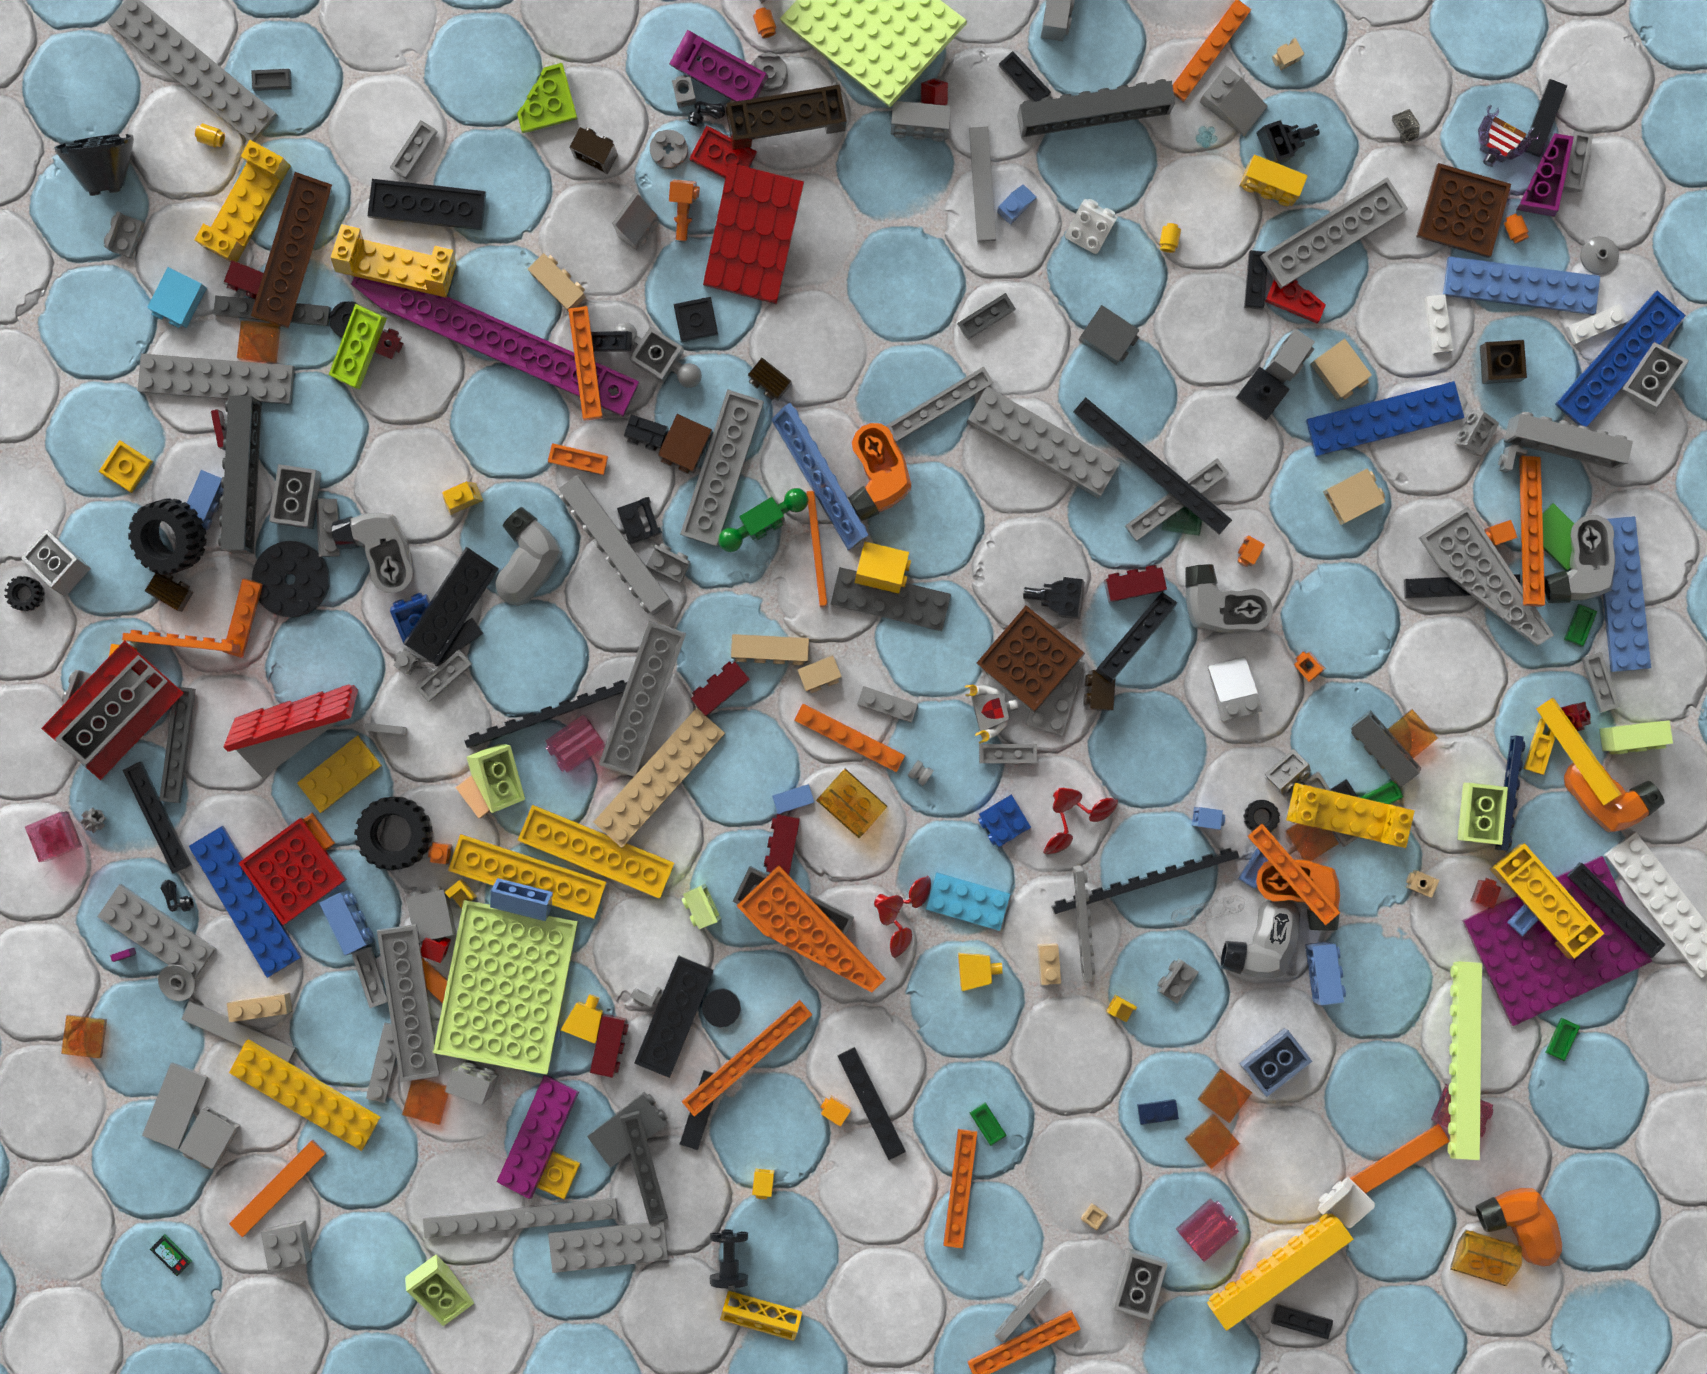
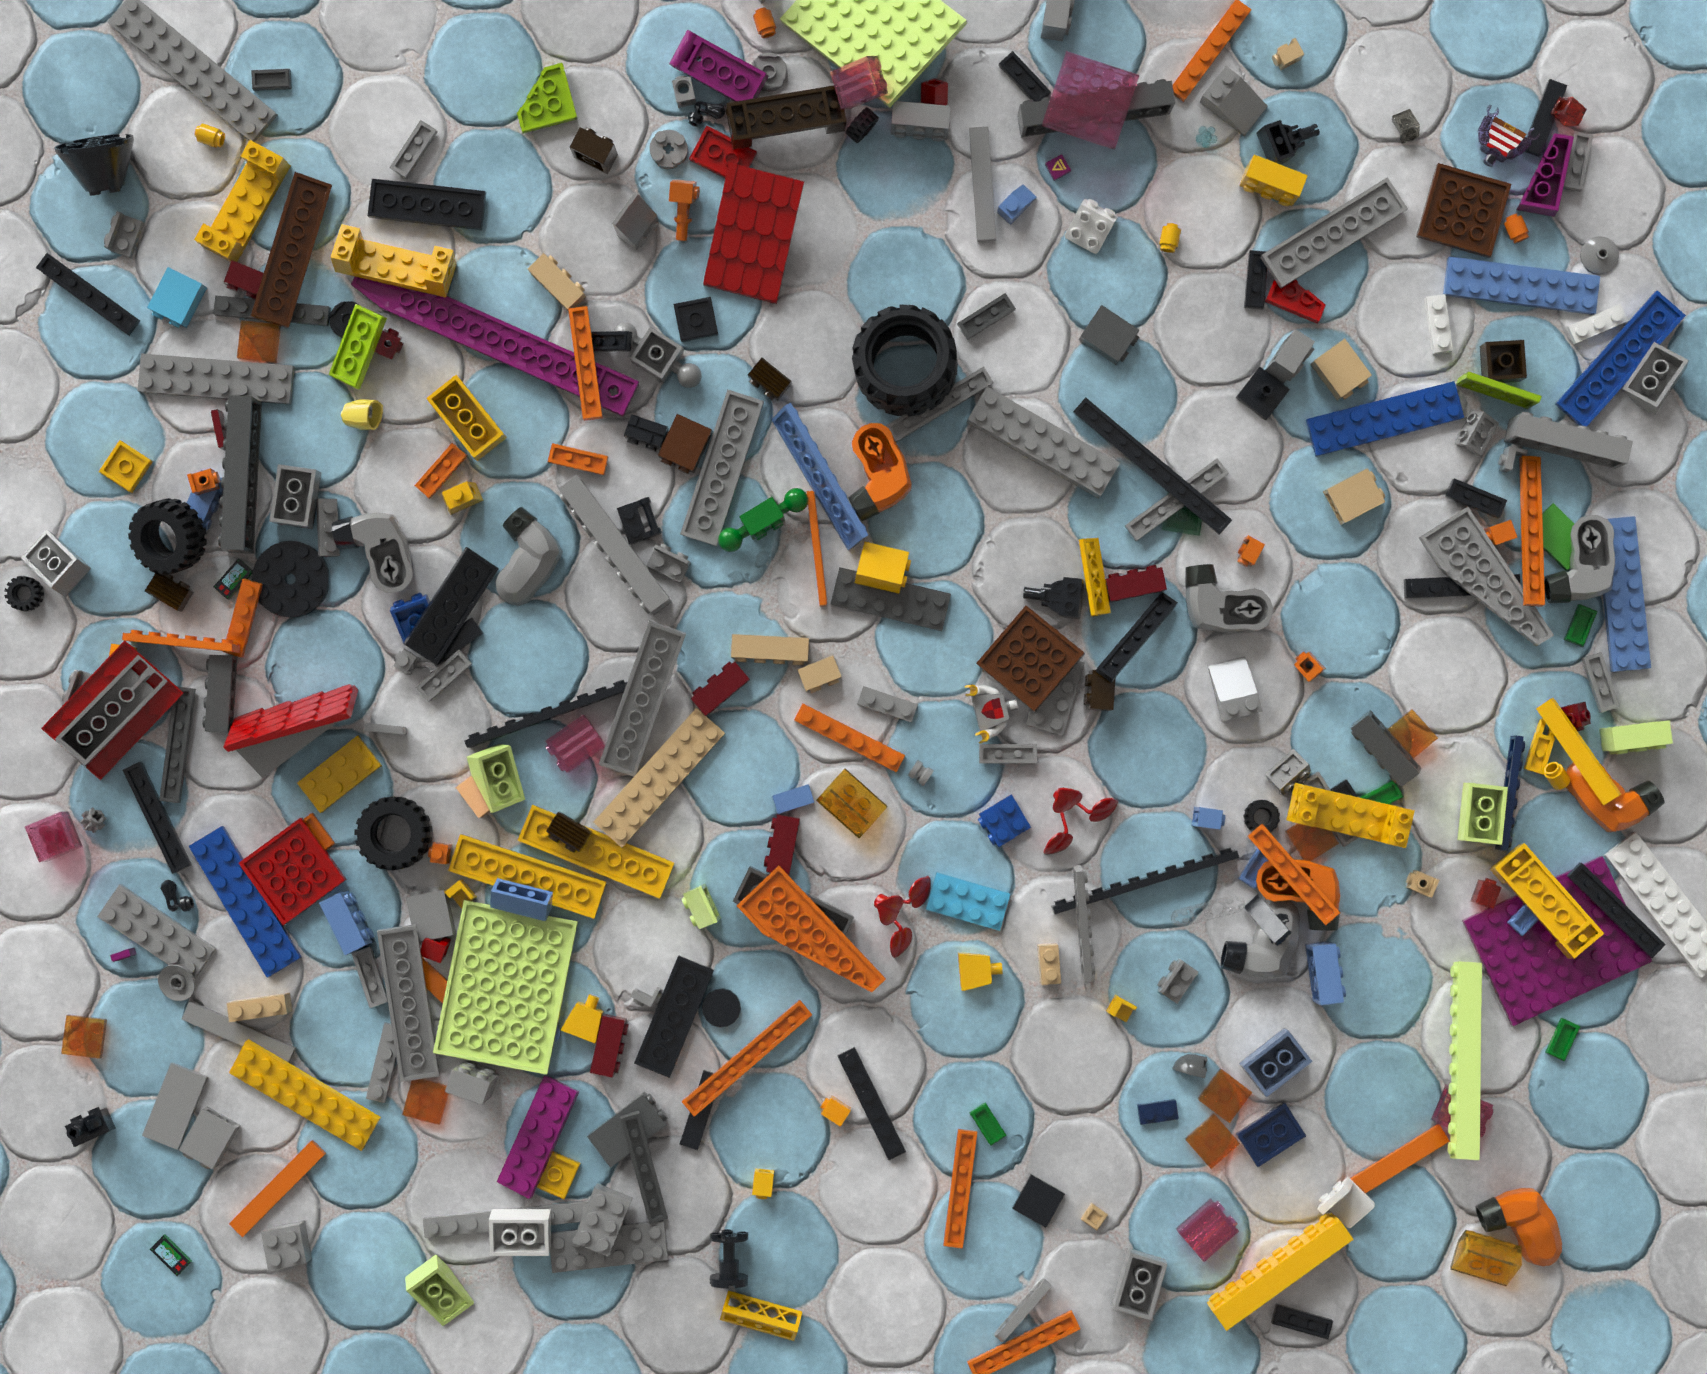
(88, 294): none -> black plate
(89, 1127): none -> black brick
(211, 483): none -> orange brick
(220, 693): none -> dark grey brick
(232, 579): none -> tile
(356, 414): none -> light yellow helmet
(441, 470): none -> orange plate
(466, 417): none -> yellow brick
(520, 1232): none -> white brick
(569, 832): none -> dark brown brick
(602, 1219): none -> light grey brick
(859, 82): none -> clear pink brick
(862, 125): none -> black tyre
(898, 322): none -> black tyre
(1038, 1200): none -> black tile
(1058, 167): none -> magenta tile
(1090, 100): none -> clear pink plate
(1094, 576): none -> yellow fence
(1192, 1065): none -> dark grey brick
(1267, 920): none -> tile
(1271, 1134): none -> dark blue plate
(1476, 498): none -> black plate
(1498, 390): none -> lime tile
(1556, 775): none -> yellow brick
(1568, 111): none -> clear red brick

